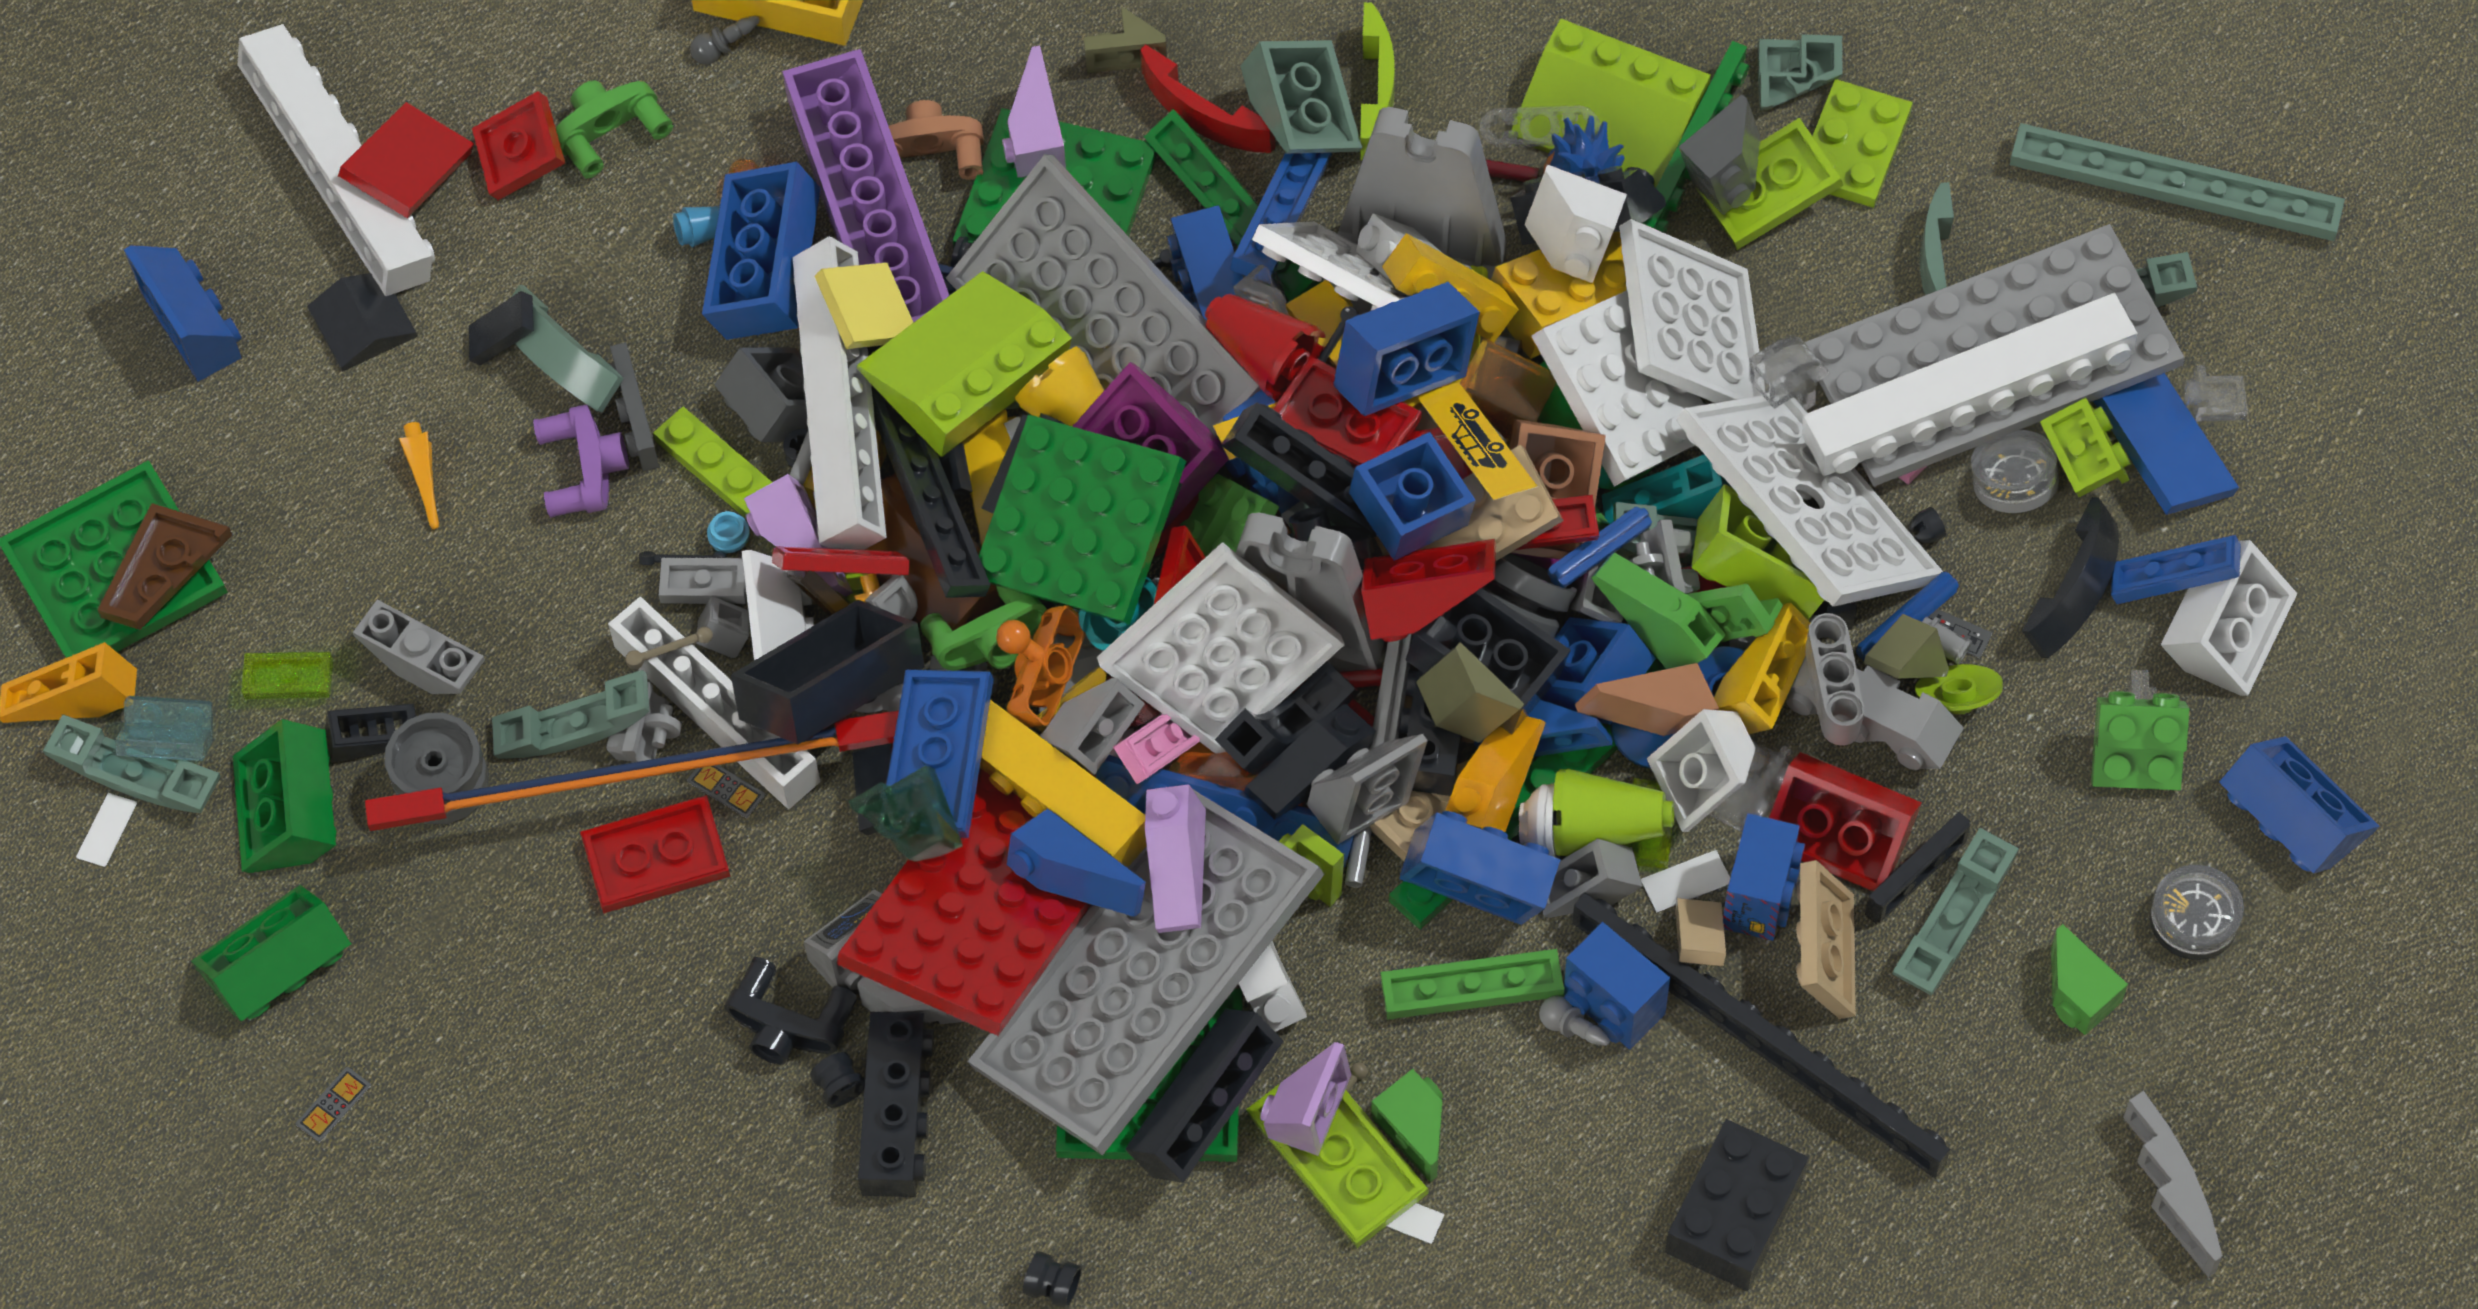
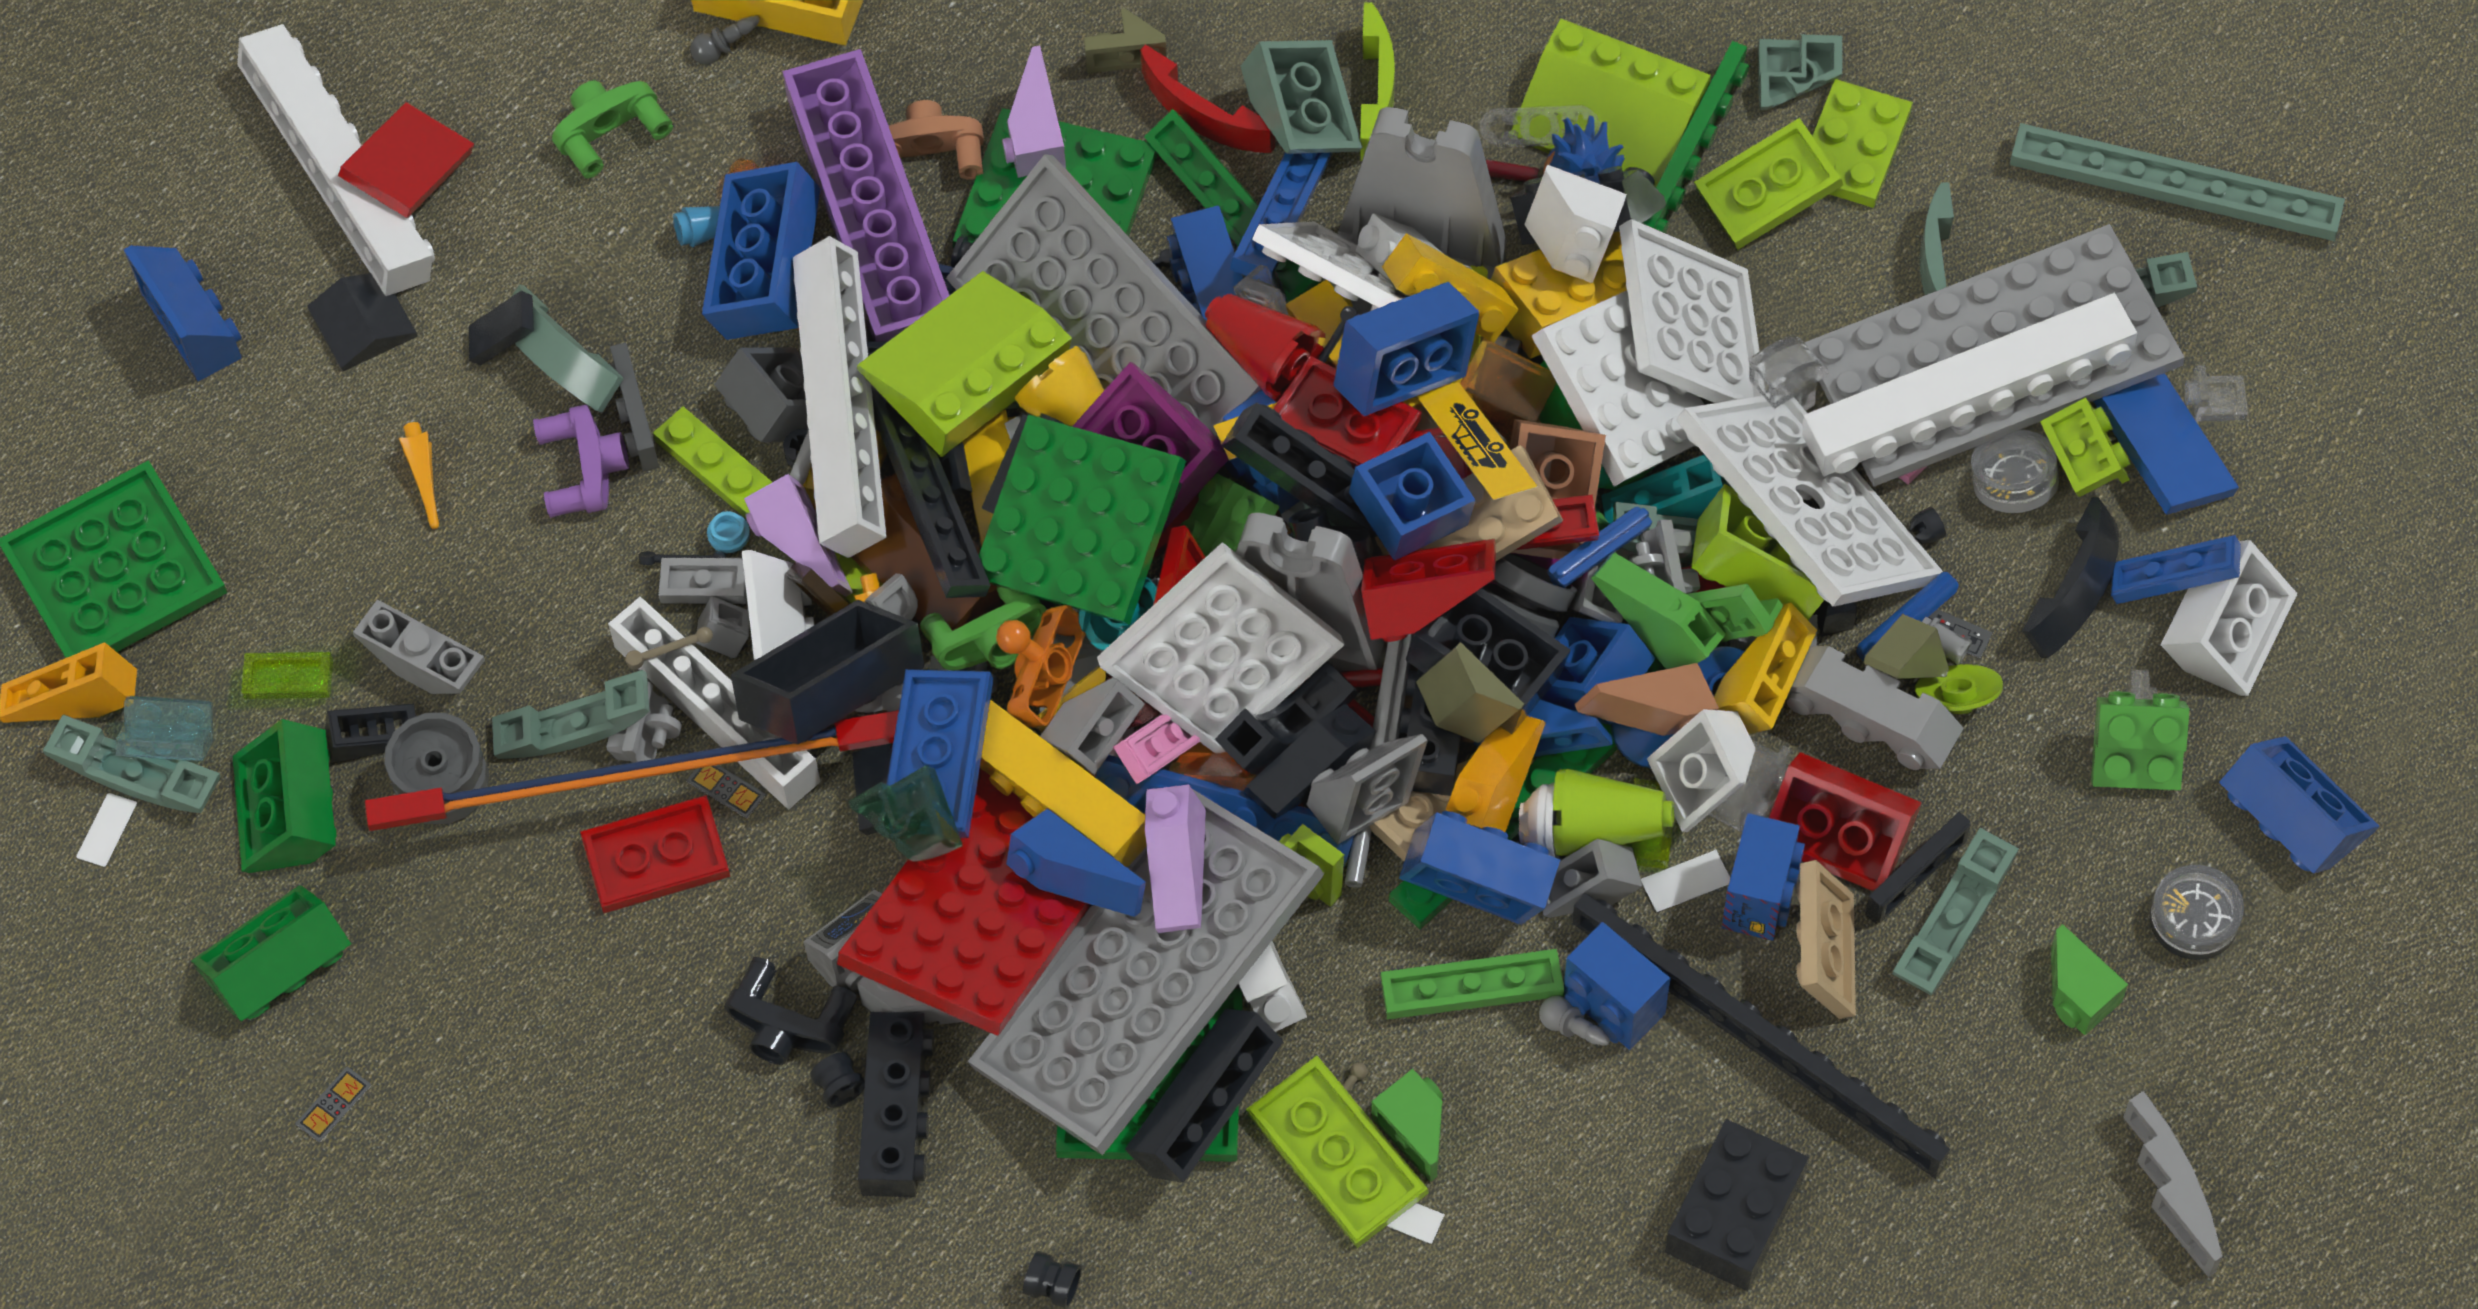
(158, 563): reddish brown wing -> none
(518, 145): red plate -> none
(840, 560): red tile -> none
(864, 303): light yellow tile -> none
(1308, 1101): lavender slope -> none
(1700, 932): tan tile -> none
(1725, 156): dark grey slope -> none
(1838, 661): light grey beam -> none

